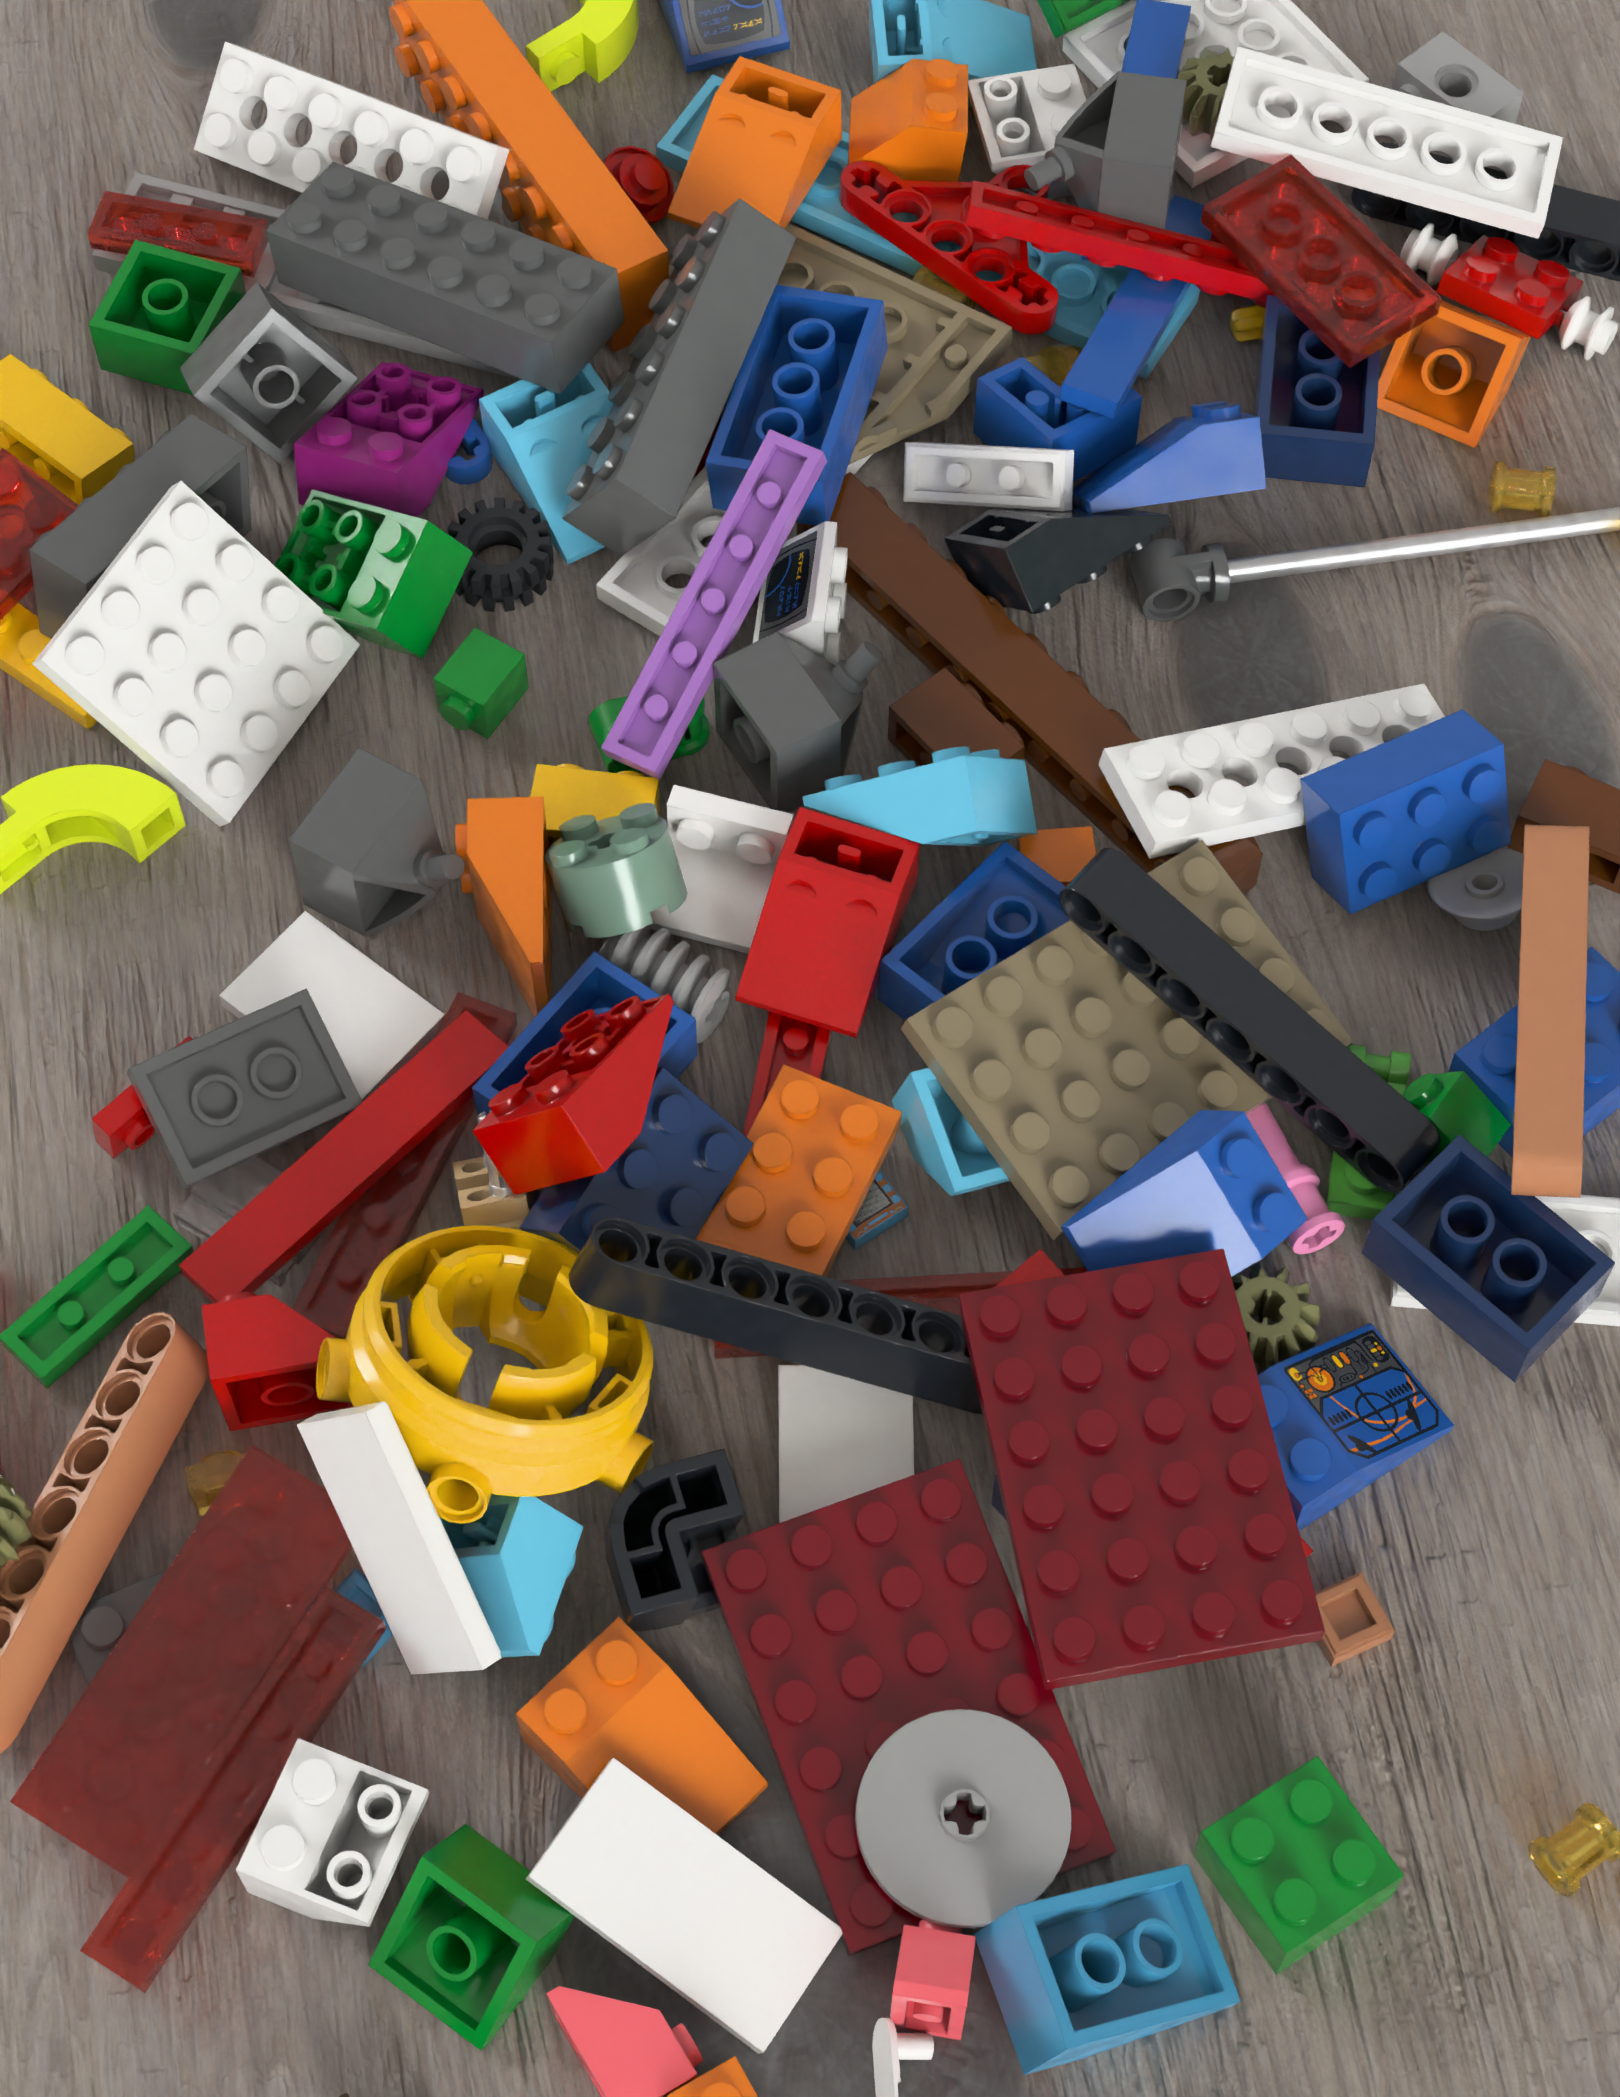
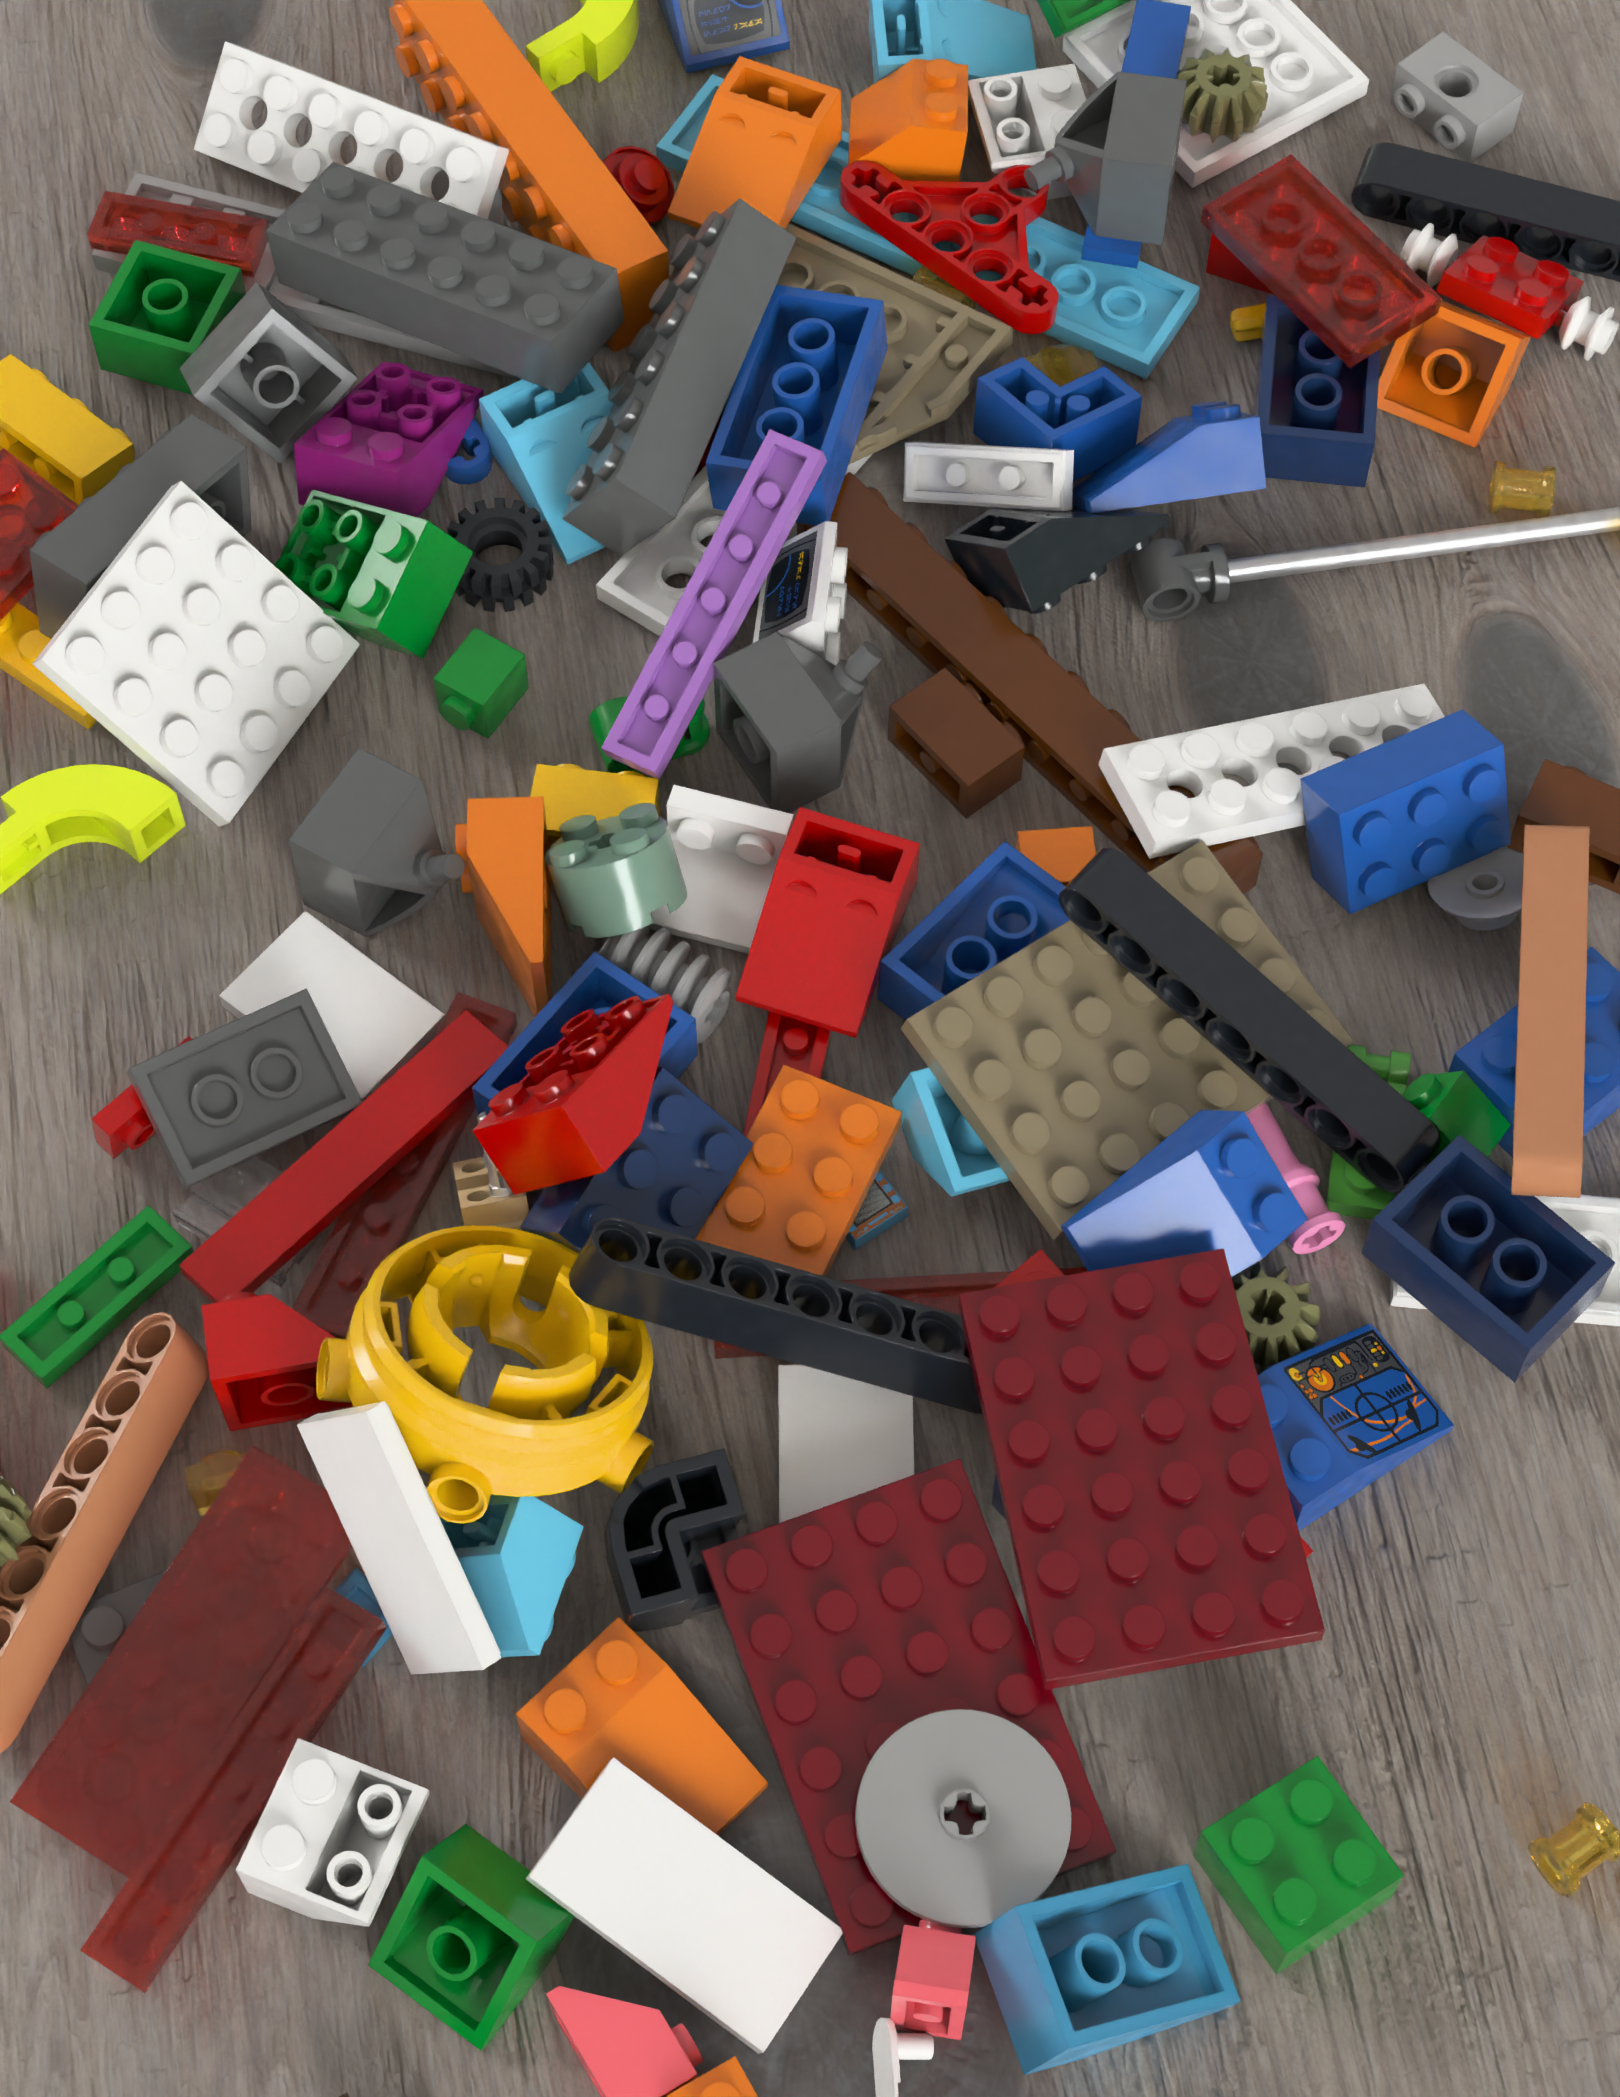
(949, 802): medium azure slope -> none
(1111, 241): red plate -> none
(1130, 327): blue tile -> none
(1351, 1619): nougat tile -> none
(1413, 122): white plate -> none

